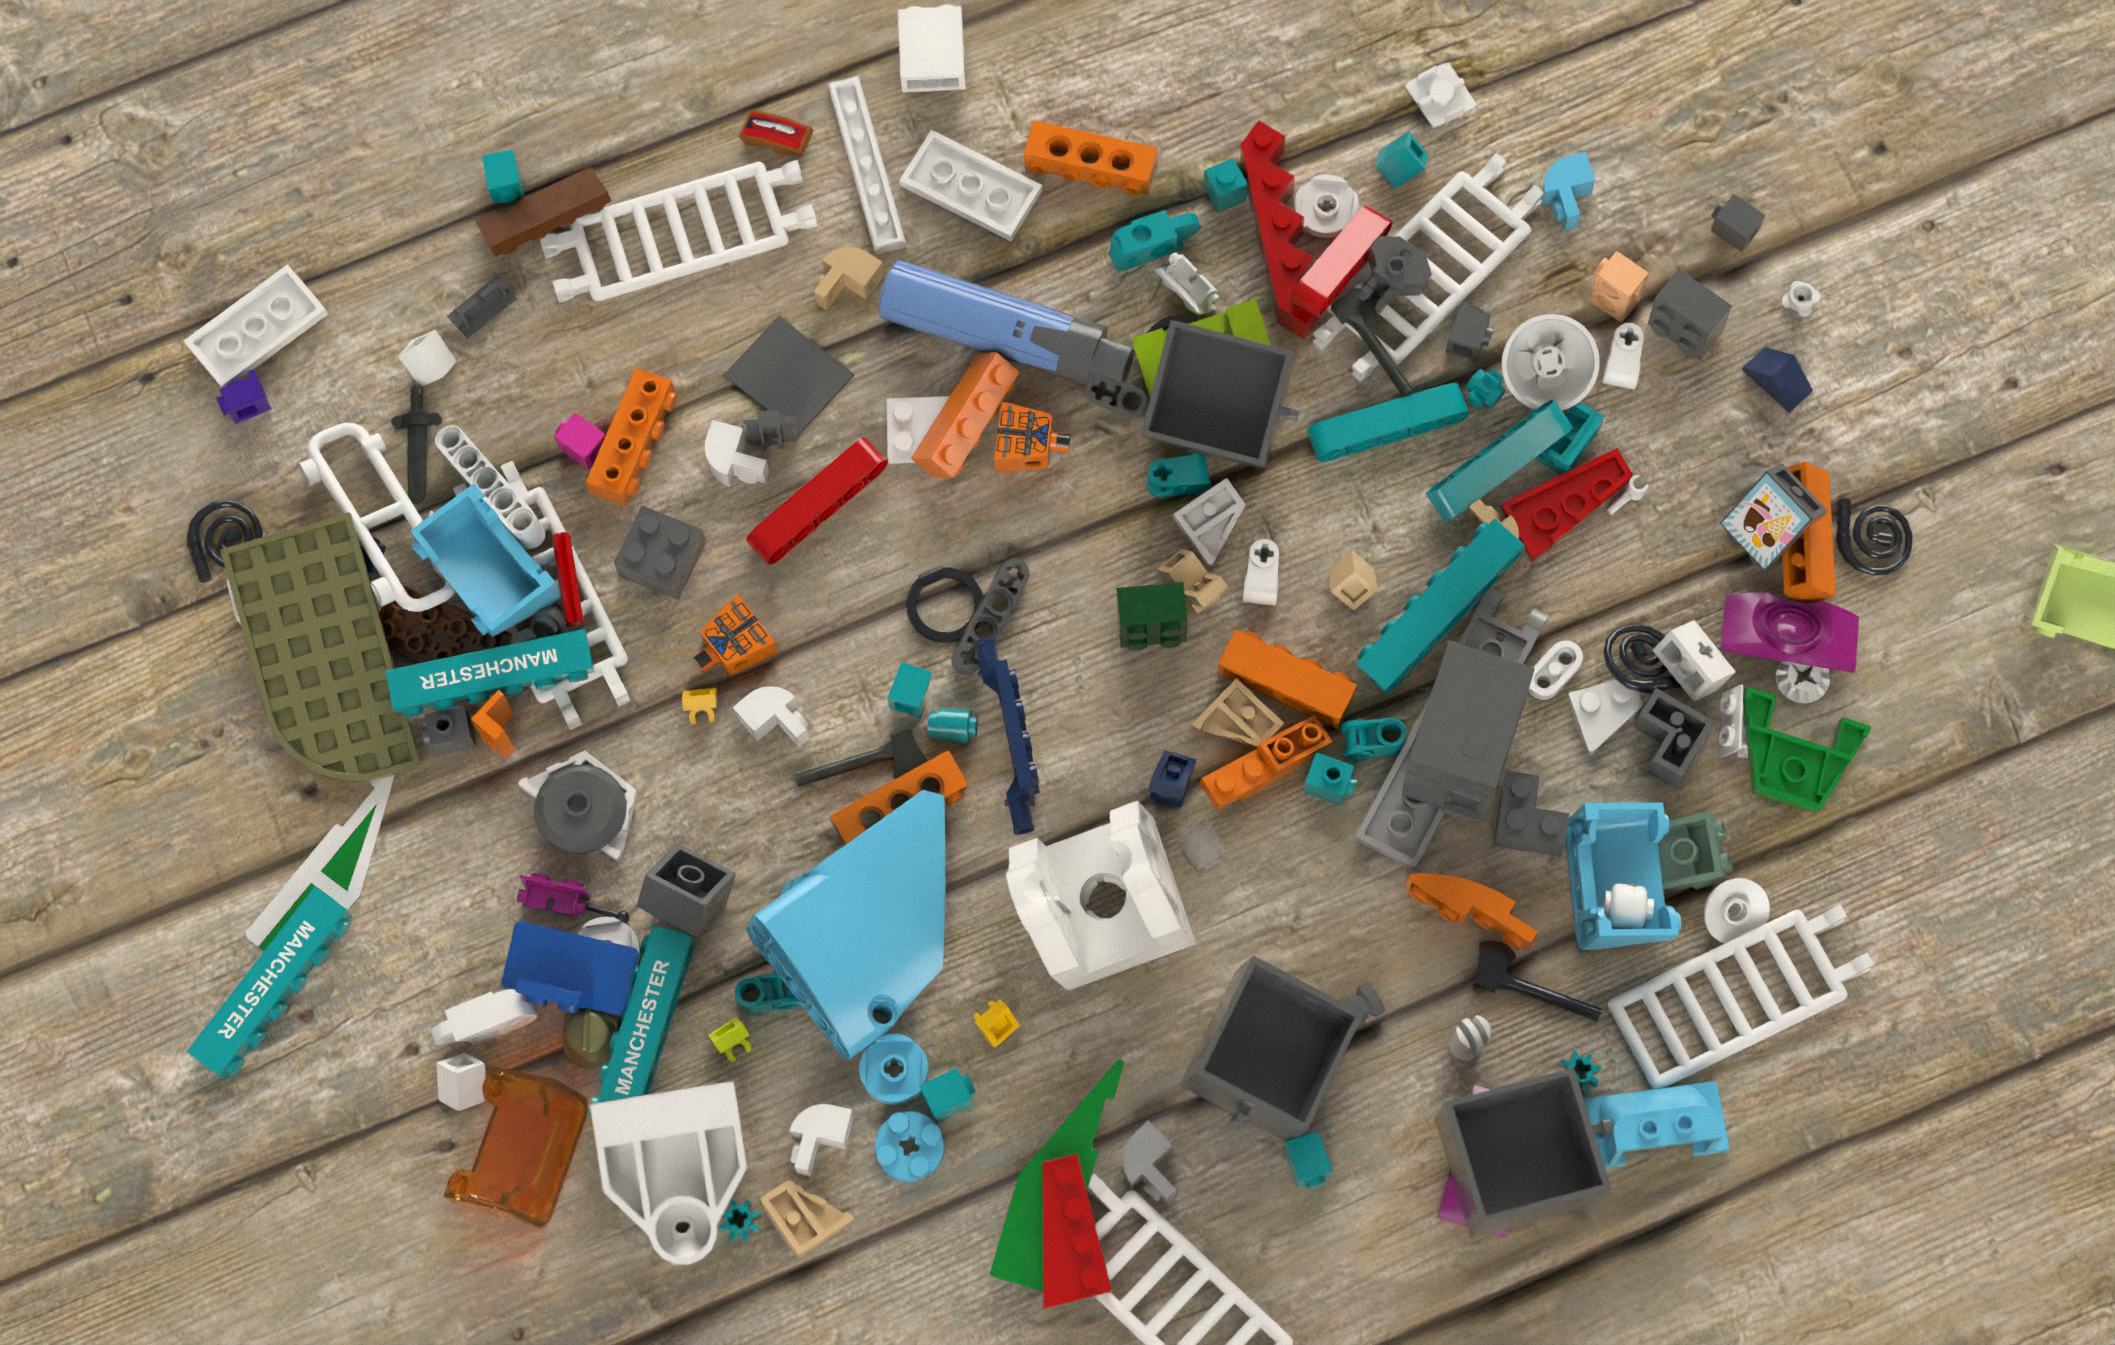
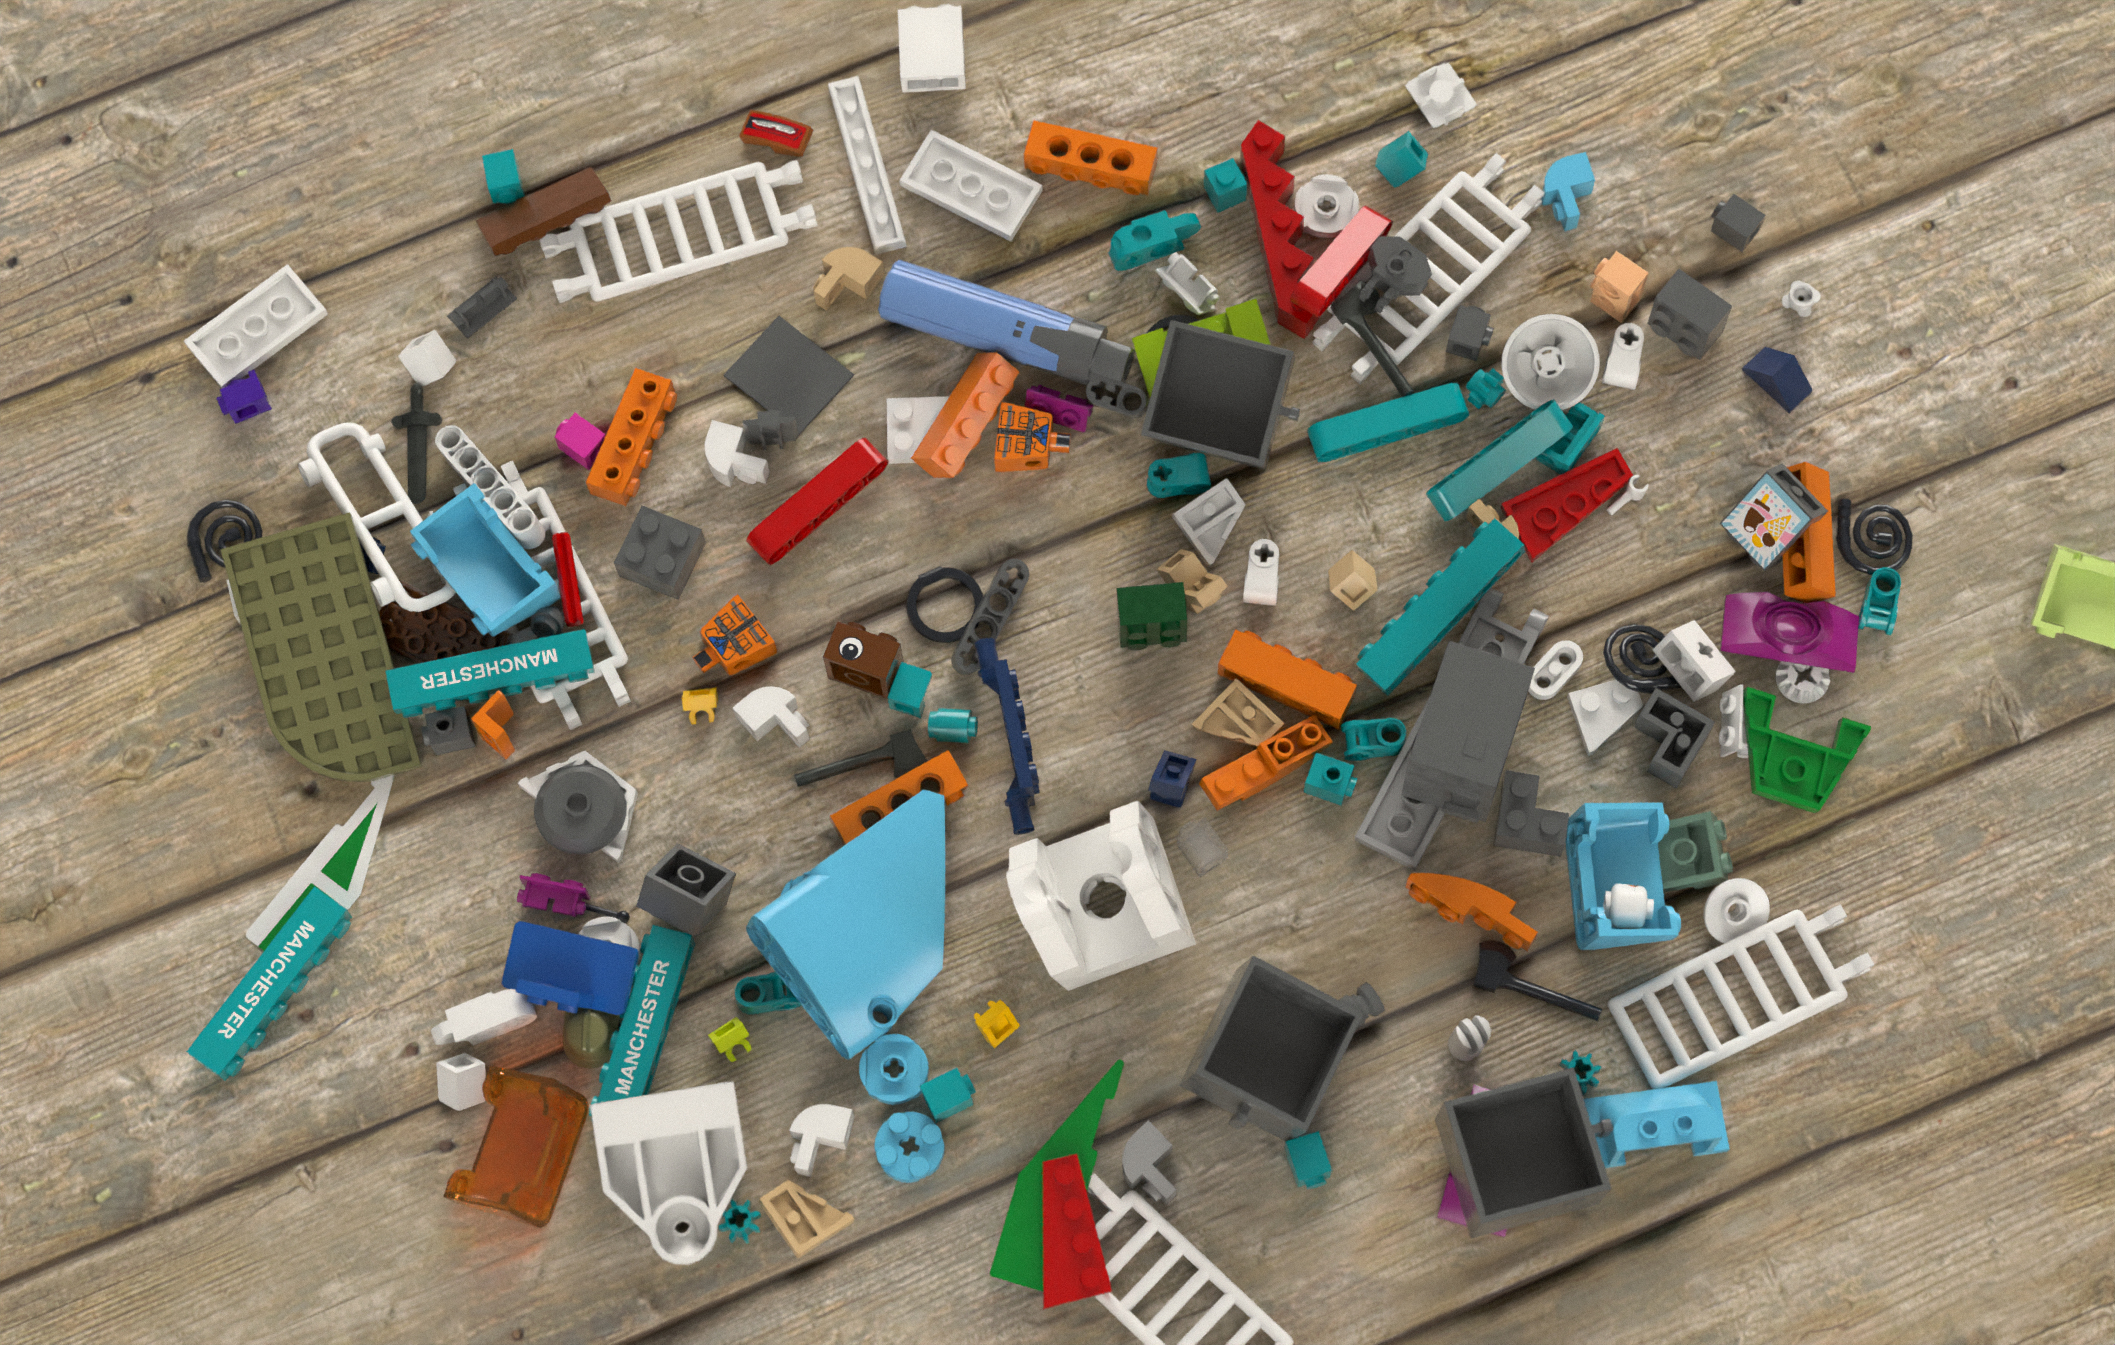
(863, 658): none -> reddish brown brick
(1071, 412): none -> magenta hinge
(1879, 607): none -> teal piece

